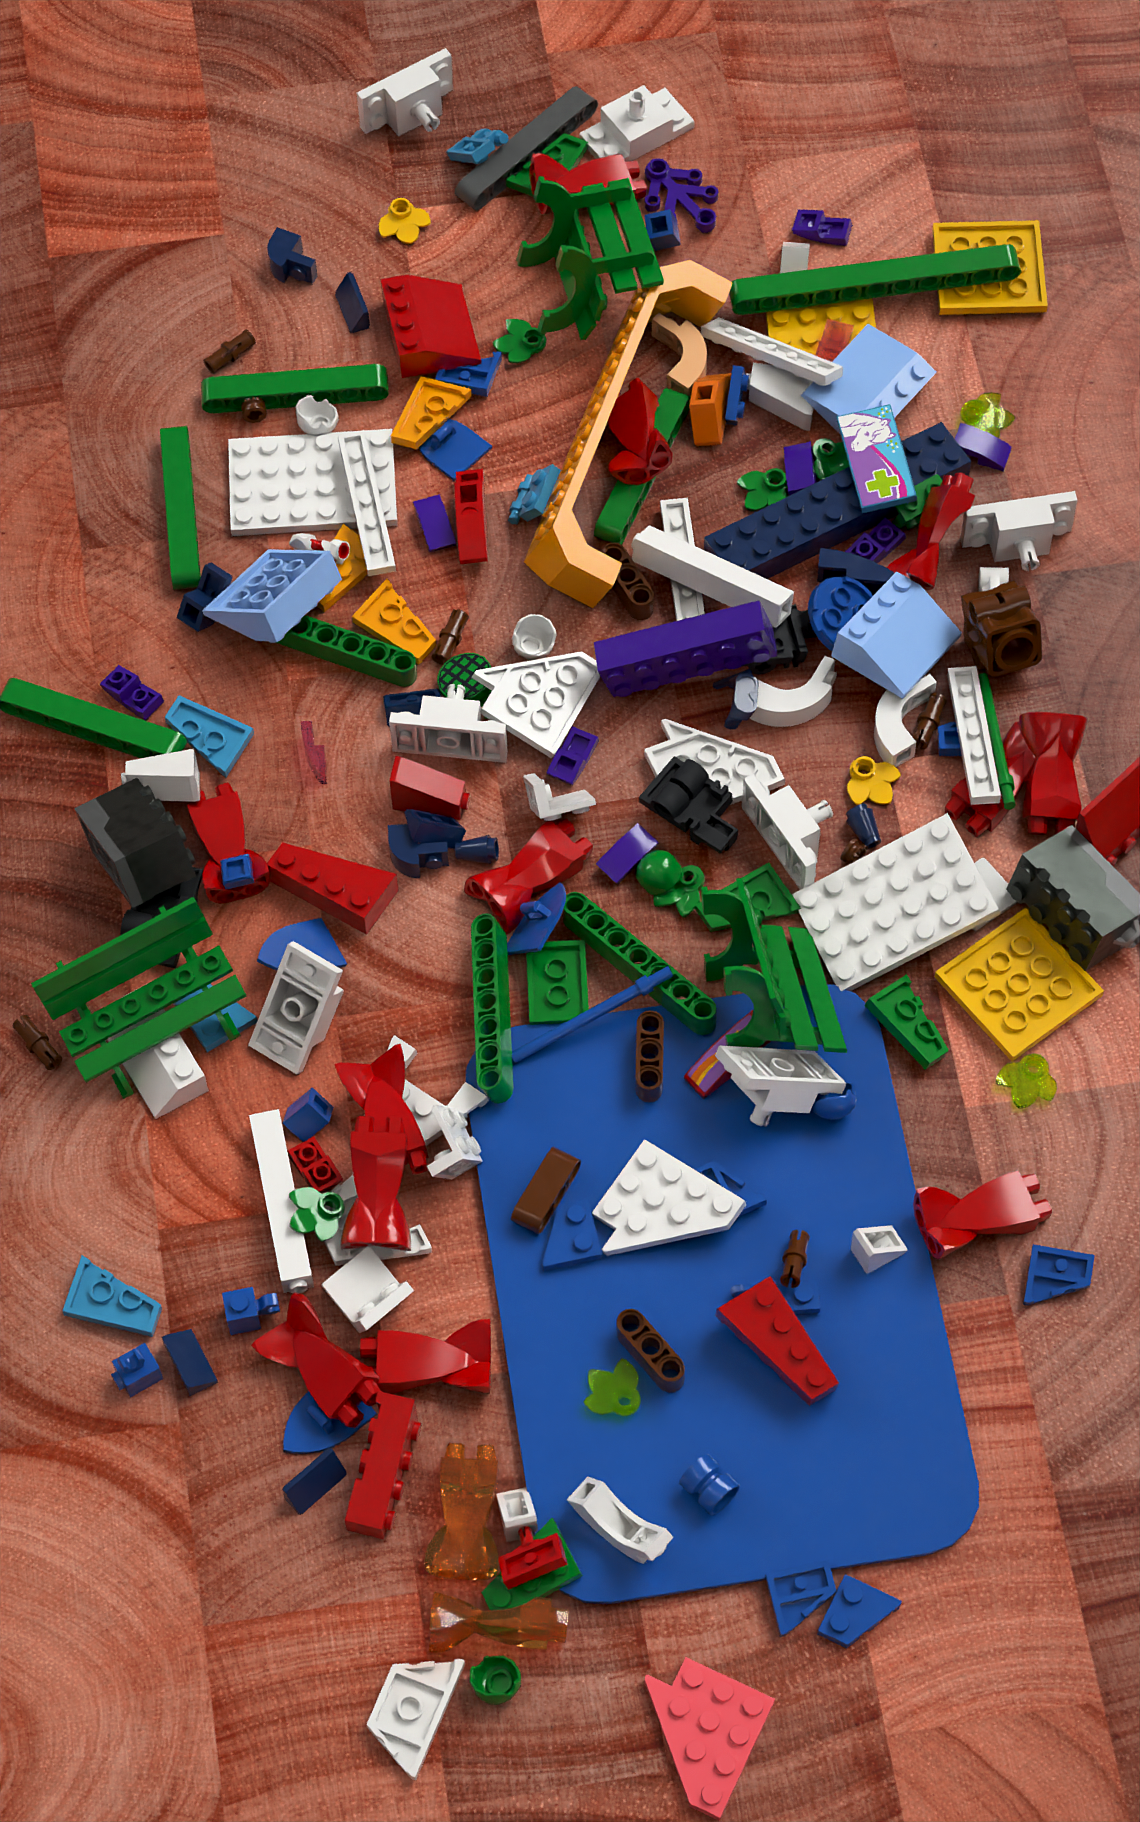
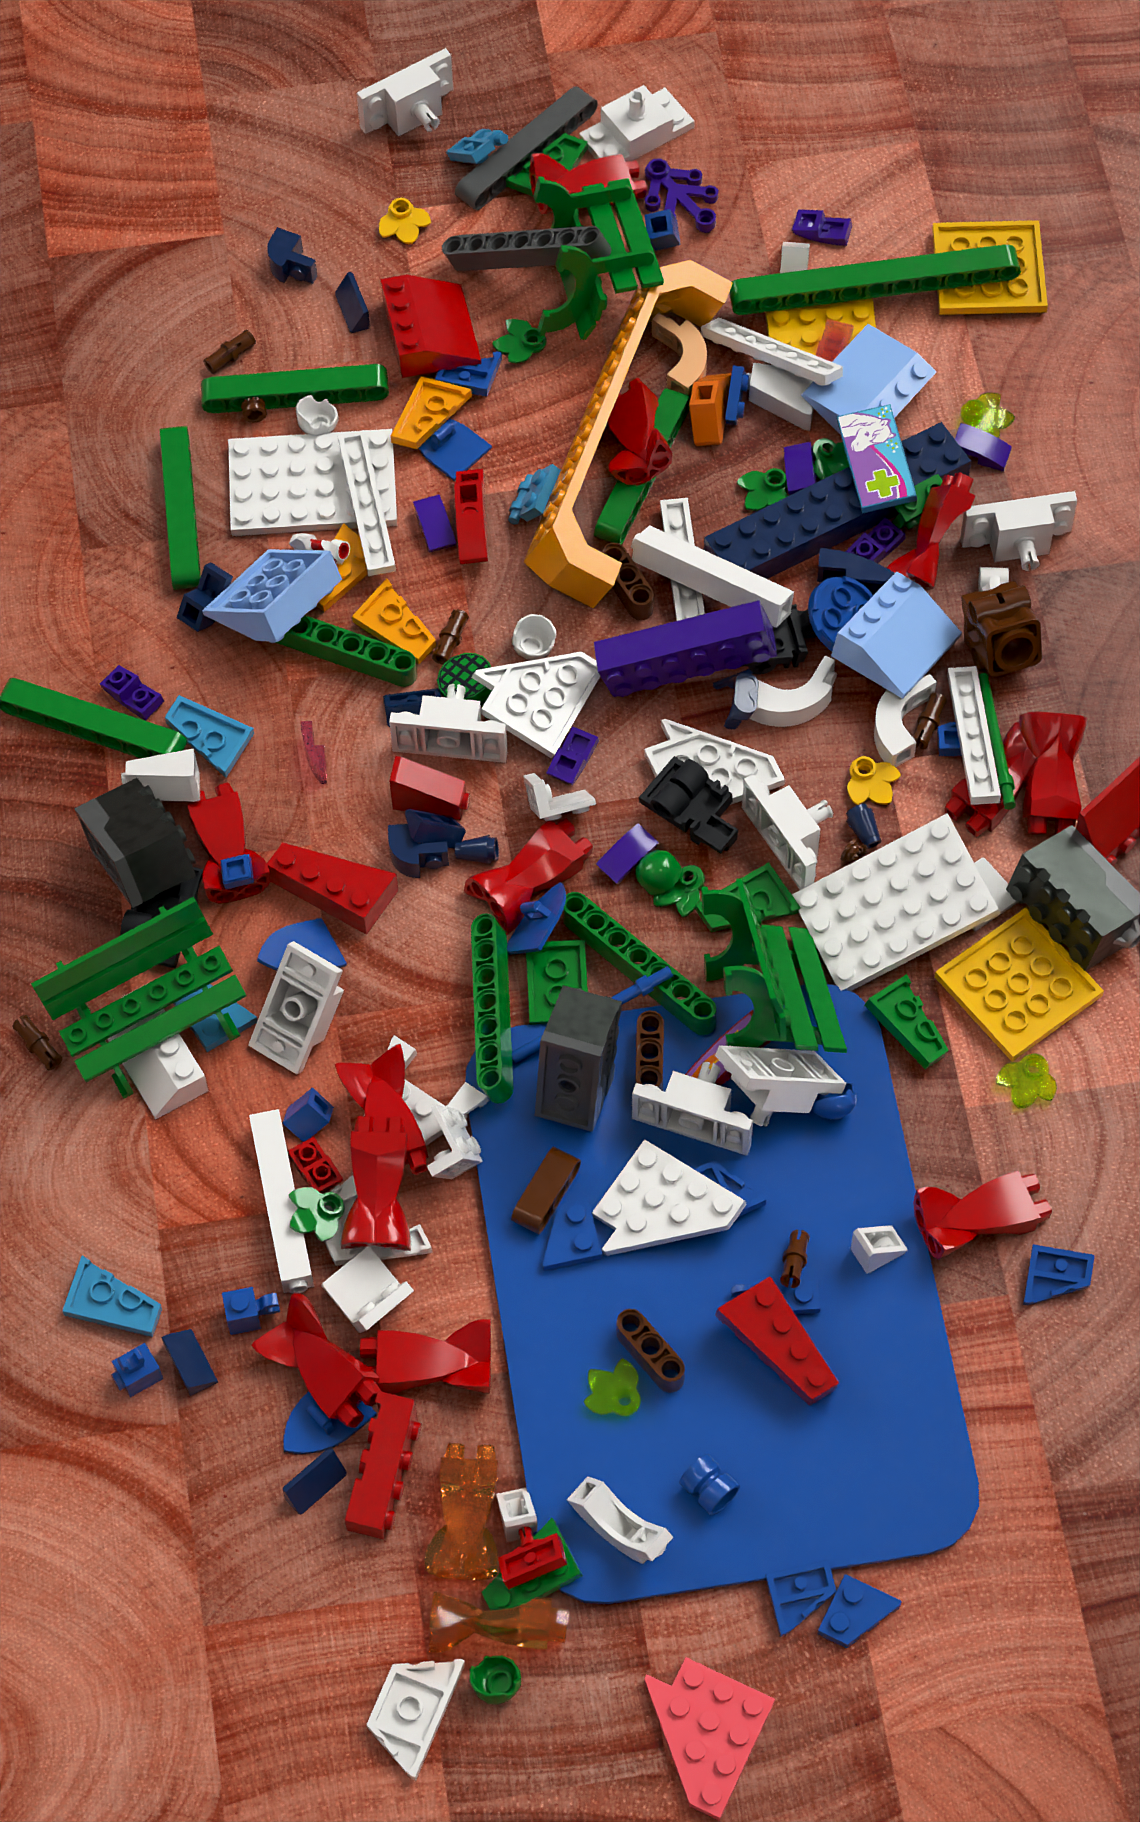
(521, 248): none -> dark grey beam
(577, 1058): none -> piece
(694, 1110): none -> white brick

